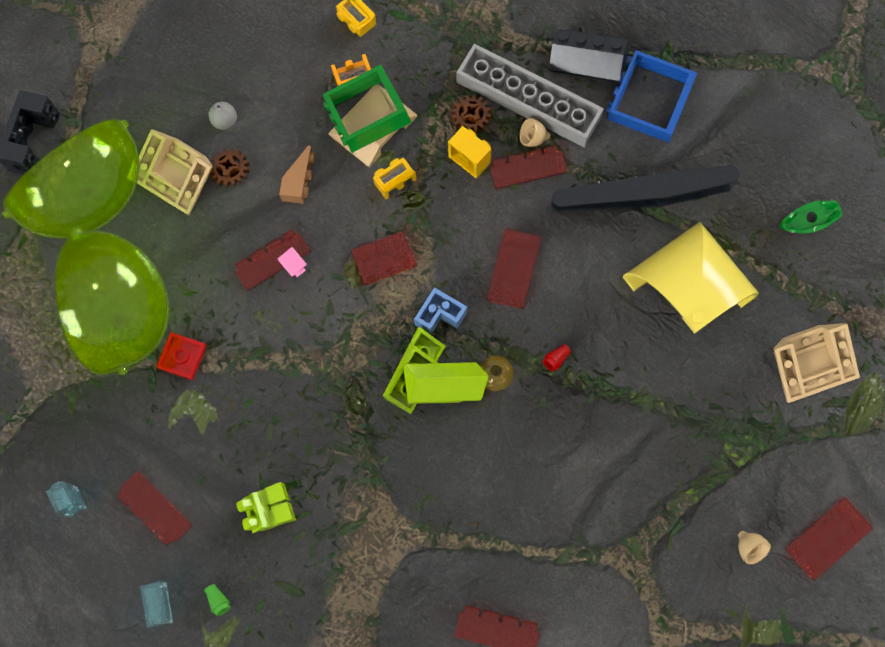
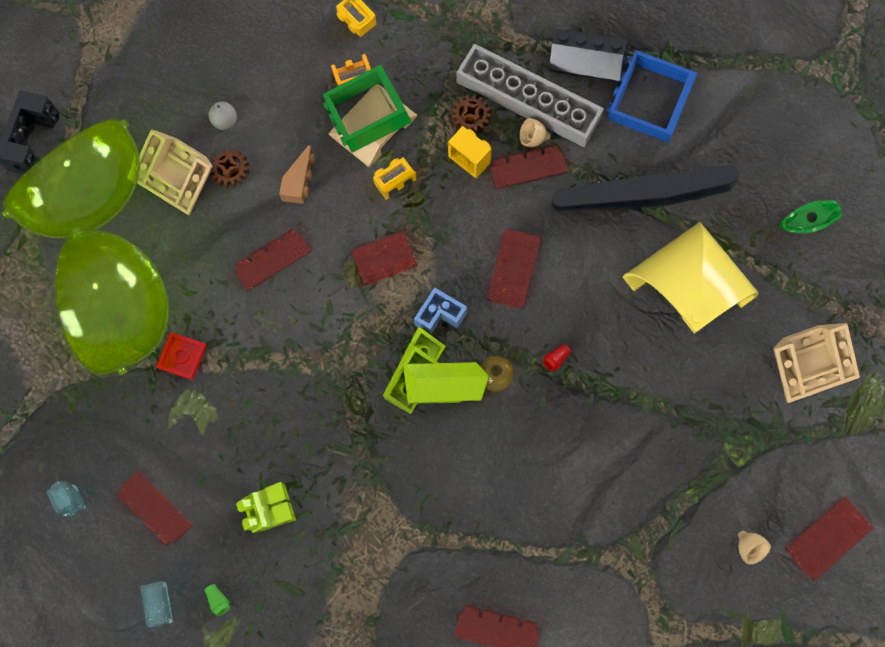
(292, 262): bright pink brick -> none

